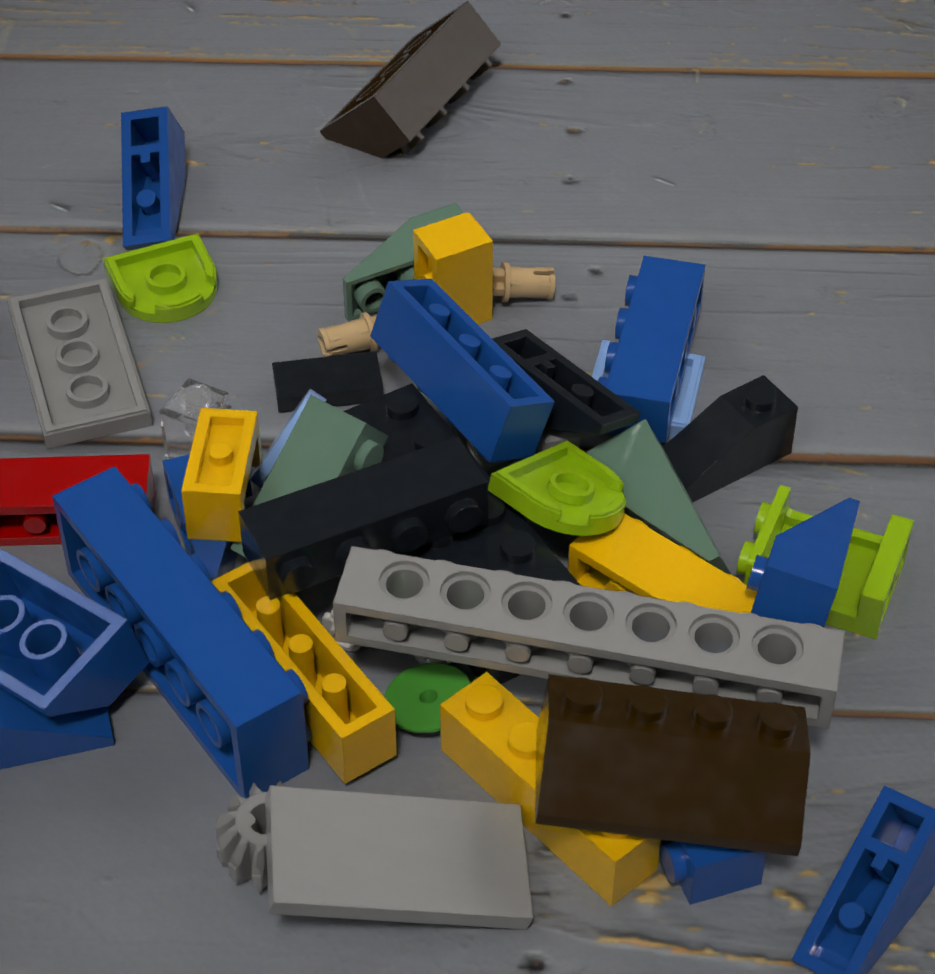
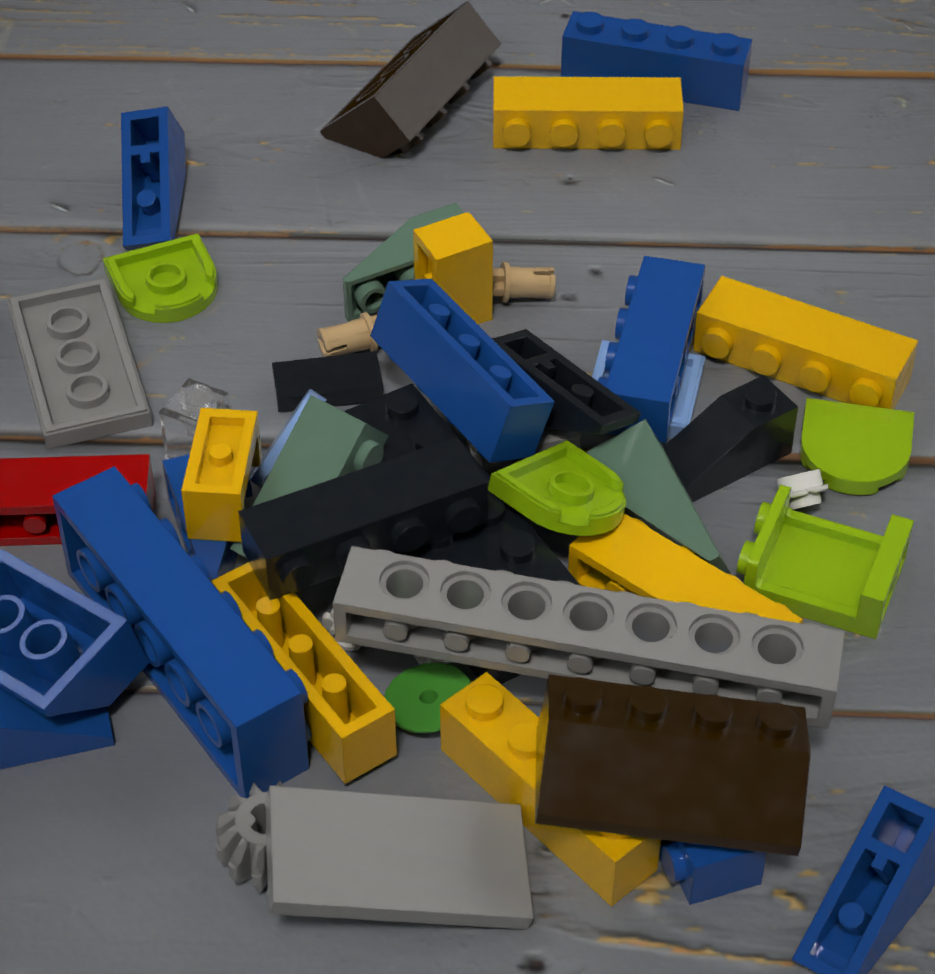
(587, 113): none -> yellow brick
(709, 64): none -> blue brick
(804, 345): none -> yellow brick
(804, 488): none -> white plate
(804, 567): blue slope -> none
(856, 445): none -> lime tile

